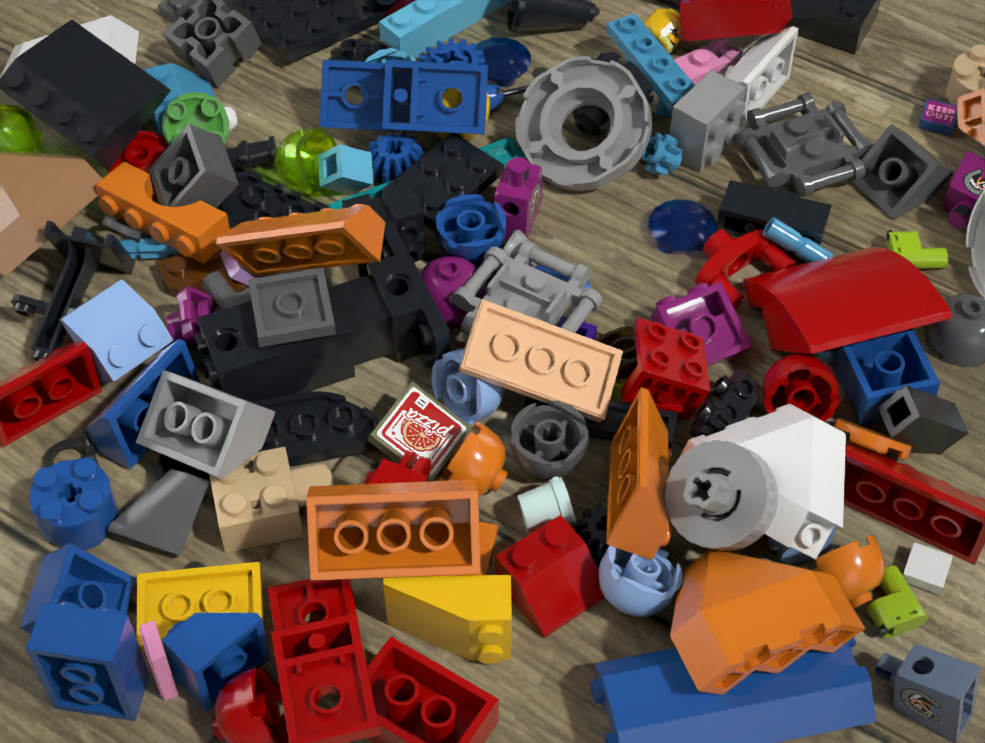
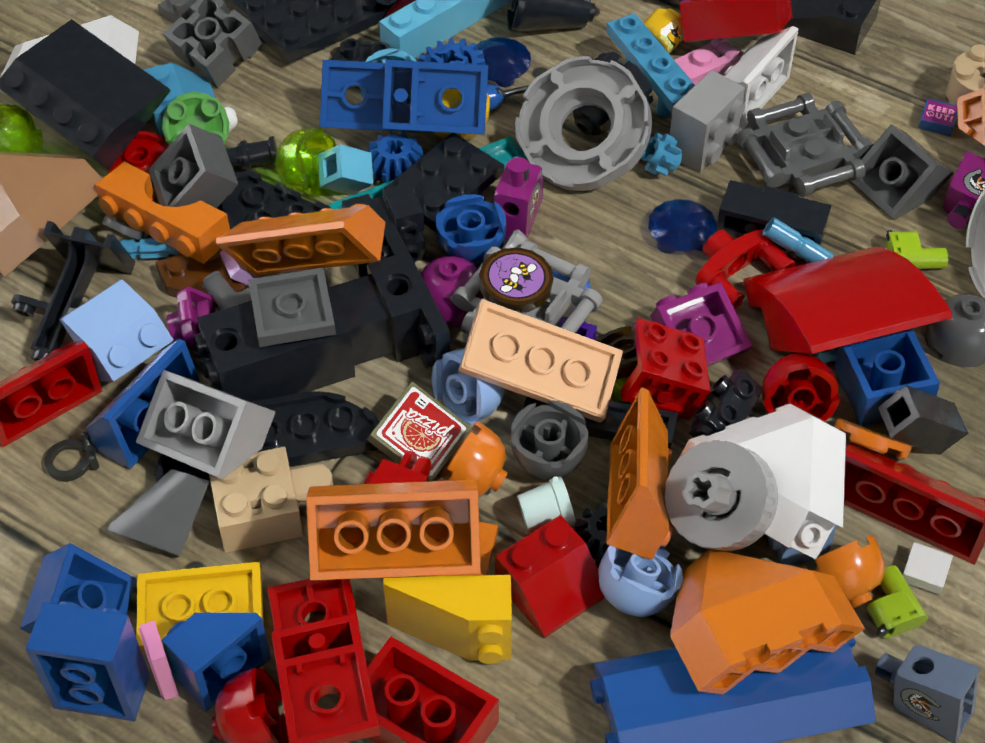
(73, 503): blue brick -> none
(516, 279): none -> tile

